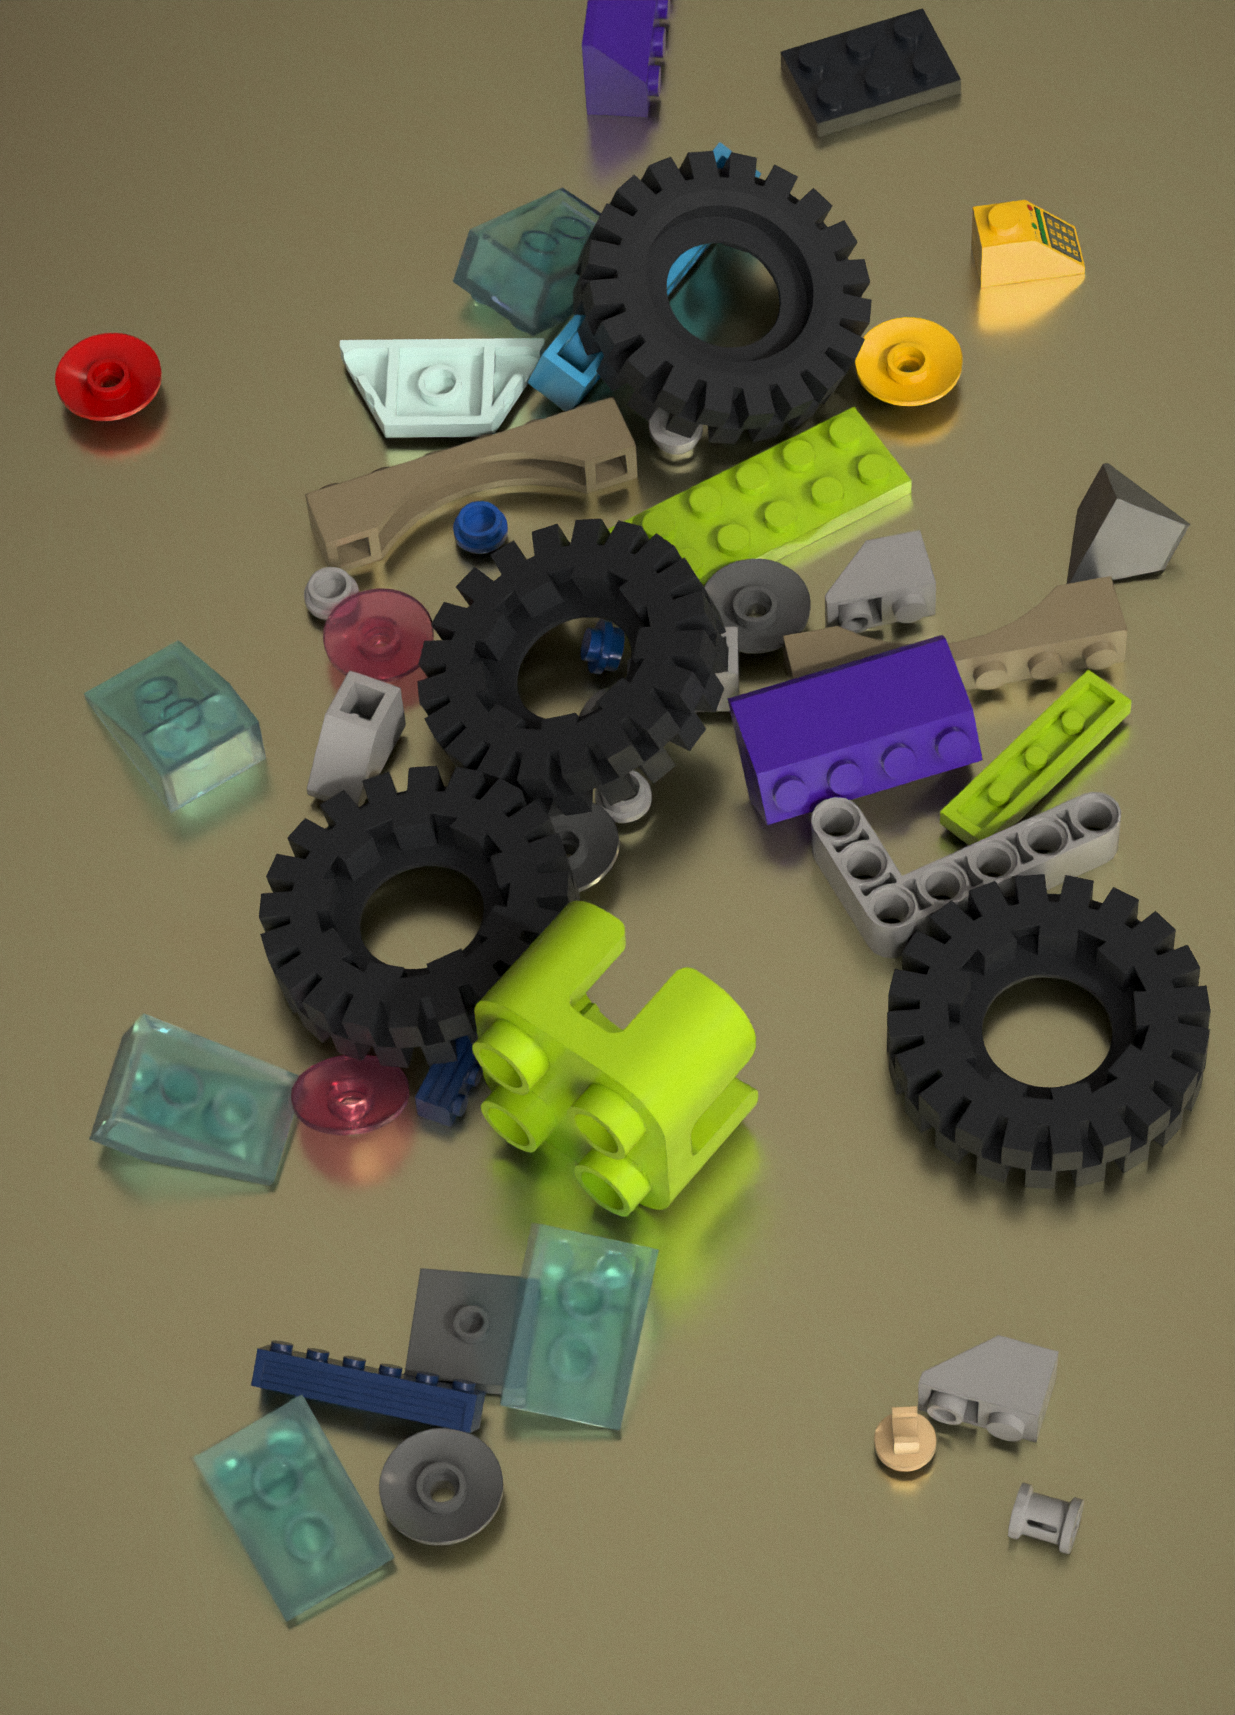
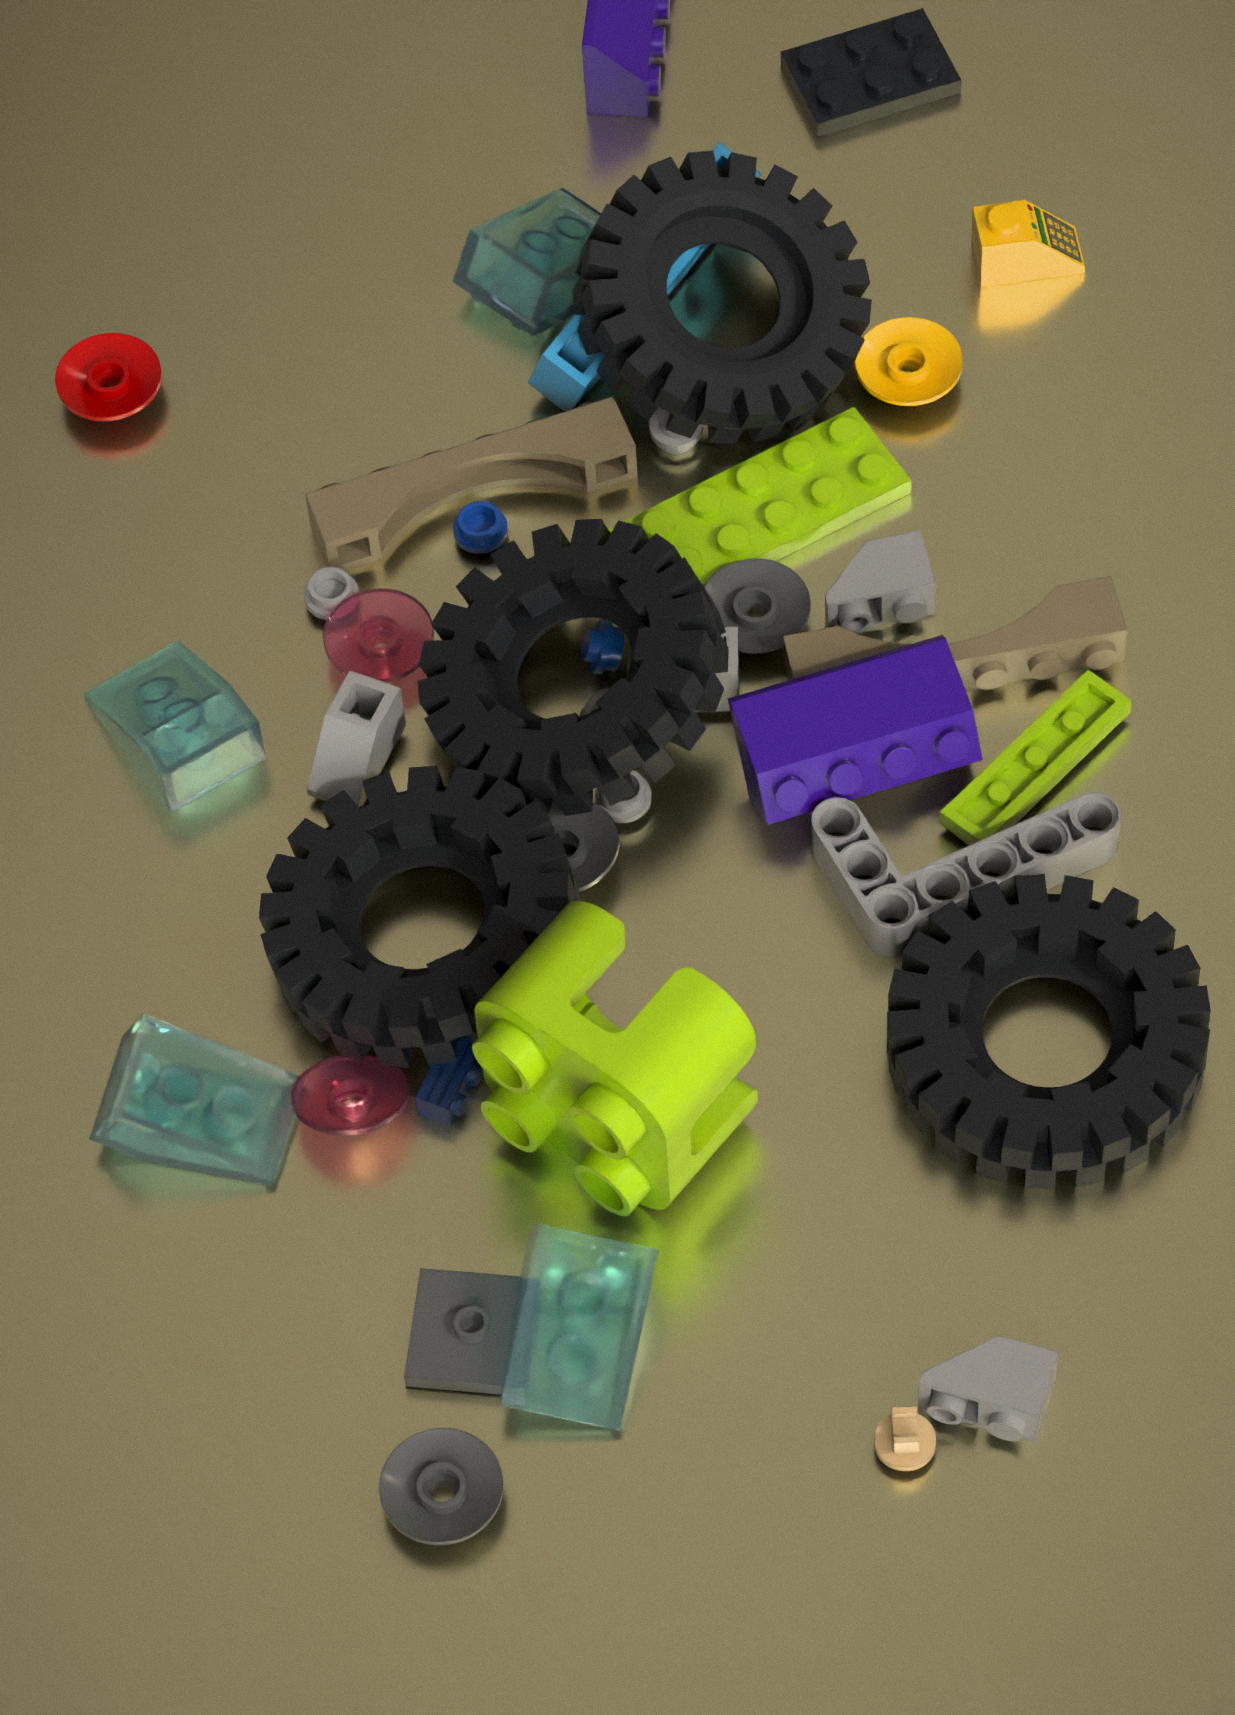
(292, 1507): clear light blue slope -> none
(369, 1388): dark blue piece -> none
(441, 383): light aqua wing -> none
(1045, 1518): light grey bush -> none
(1122, 530): slope -> none

